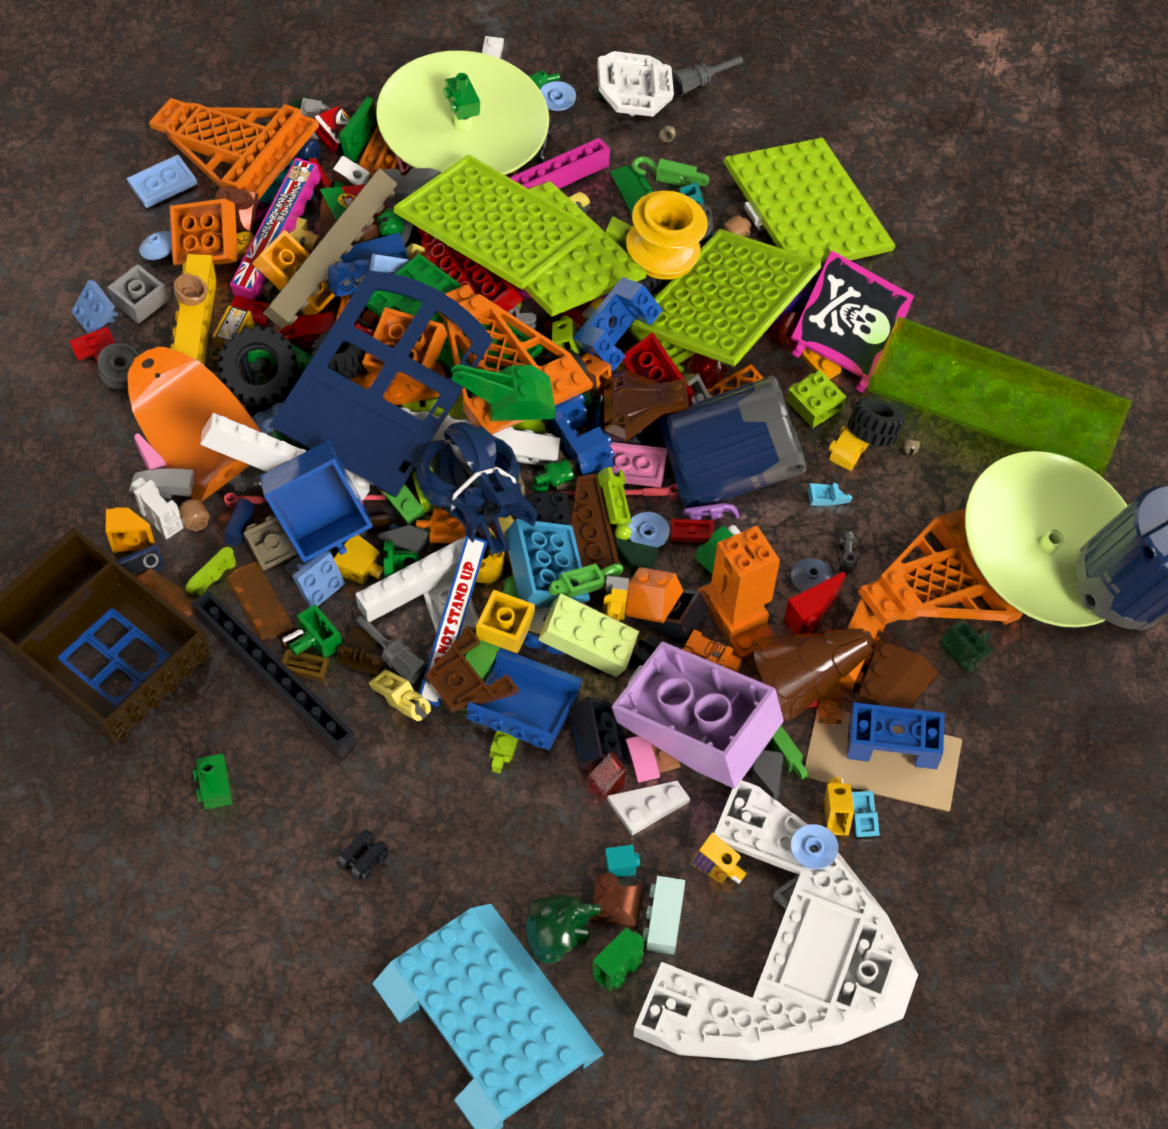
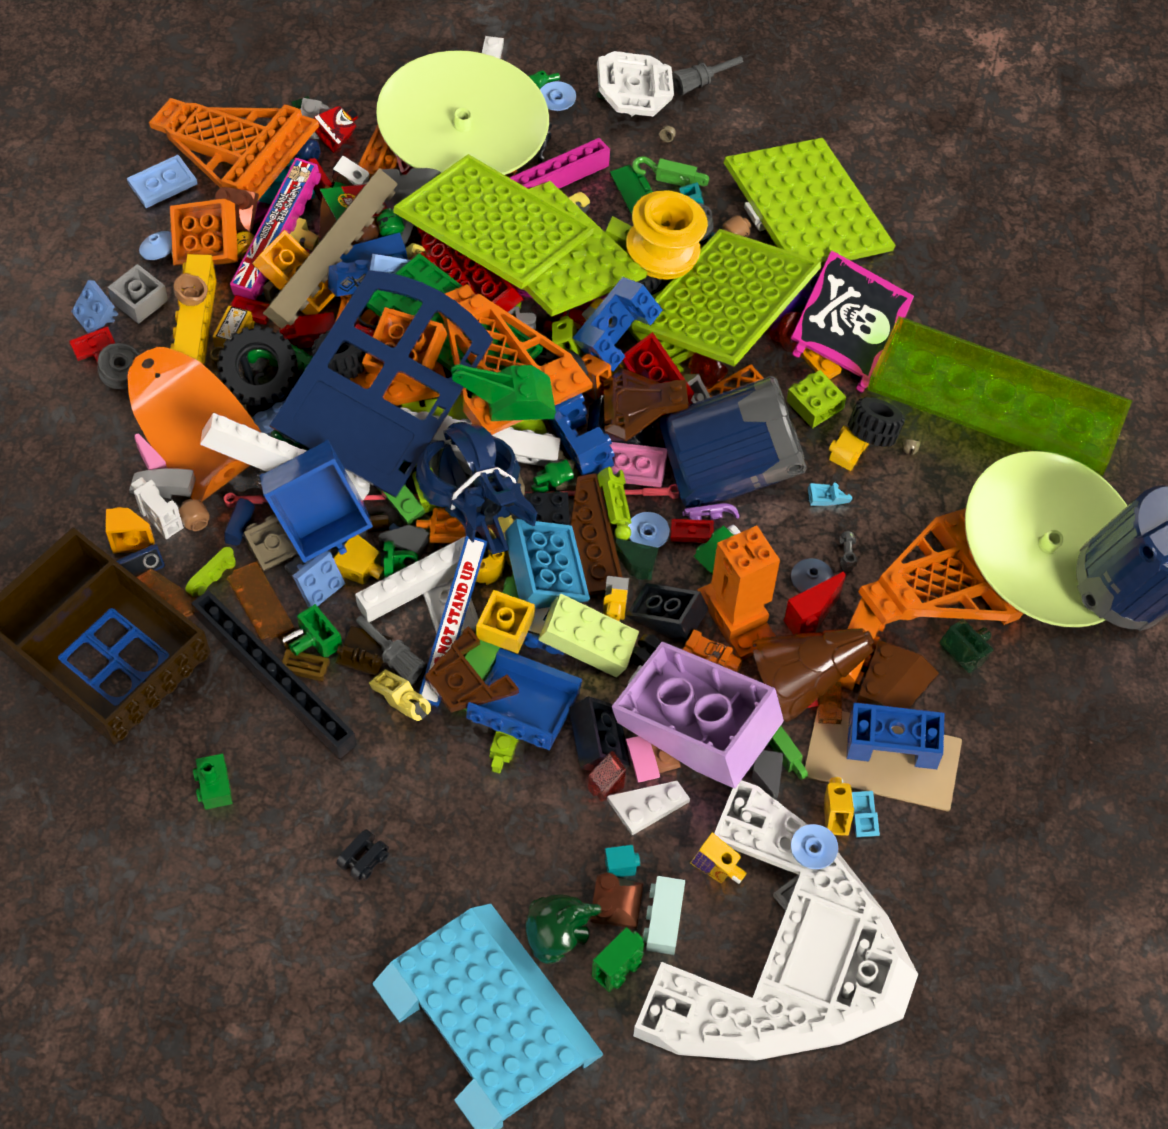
(359, 130): green plate -> none
(462, 96): green brick -> none
(587, 579): bright green piece -> none
(589, 399): dark green plate -> none
(652, 594): orange slope -> none

